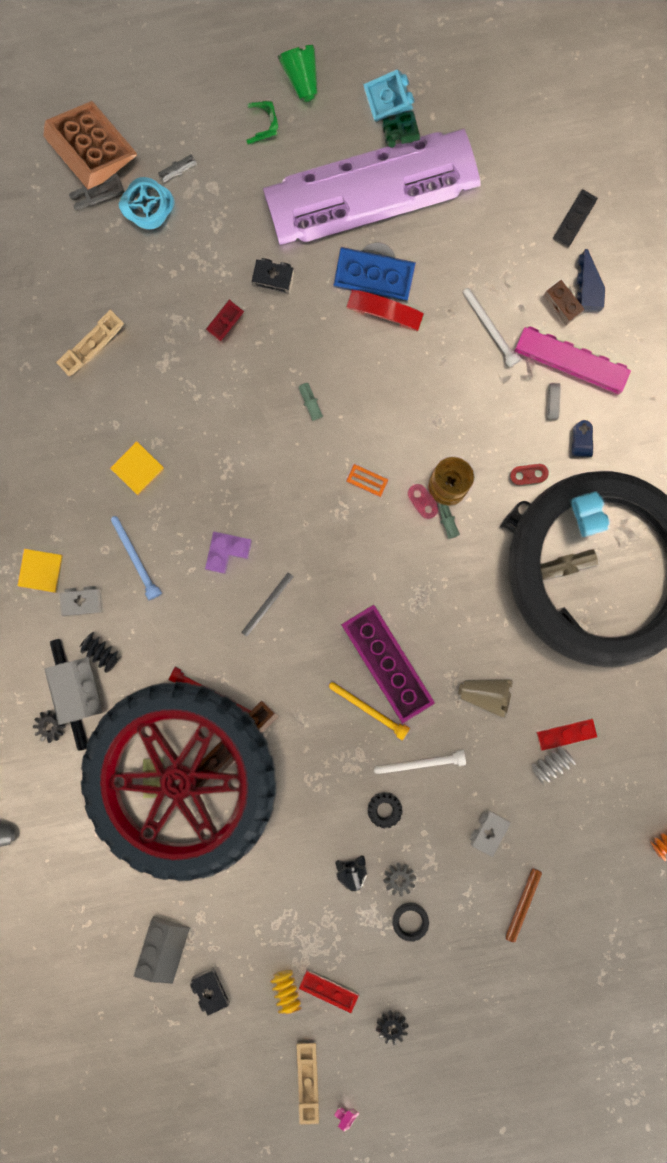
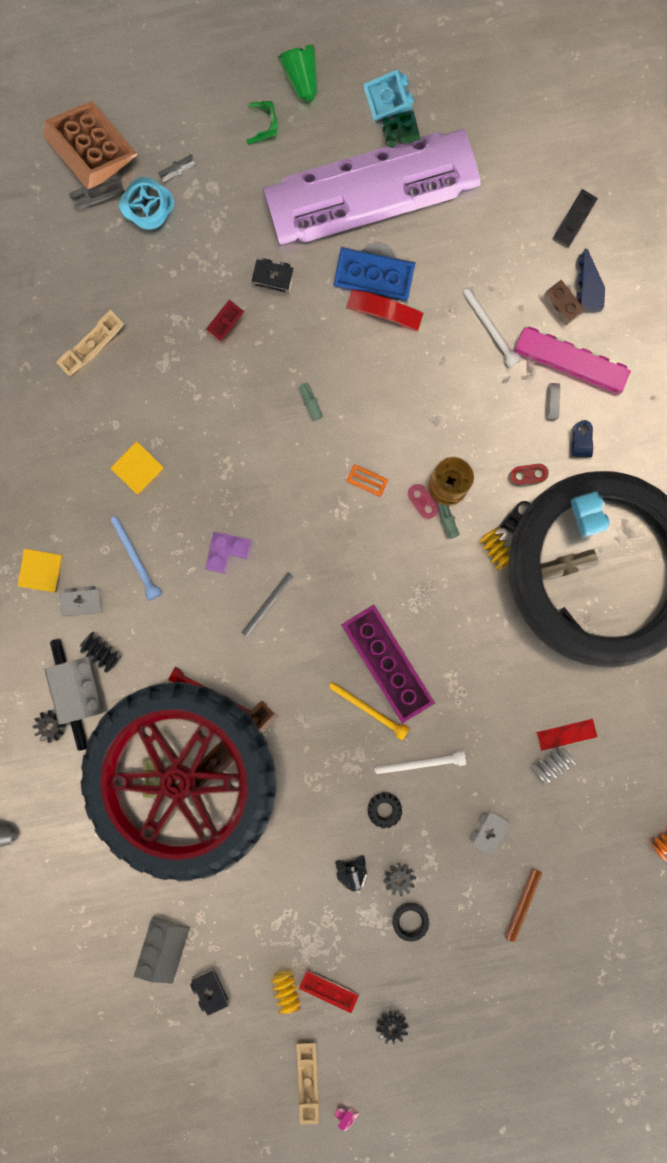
(488, 694): dark tan cone -> none
(497, 548): none -> yellow piece

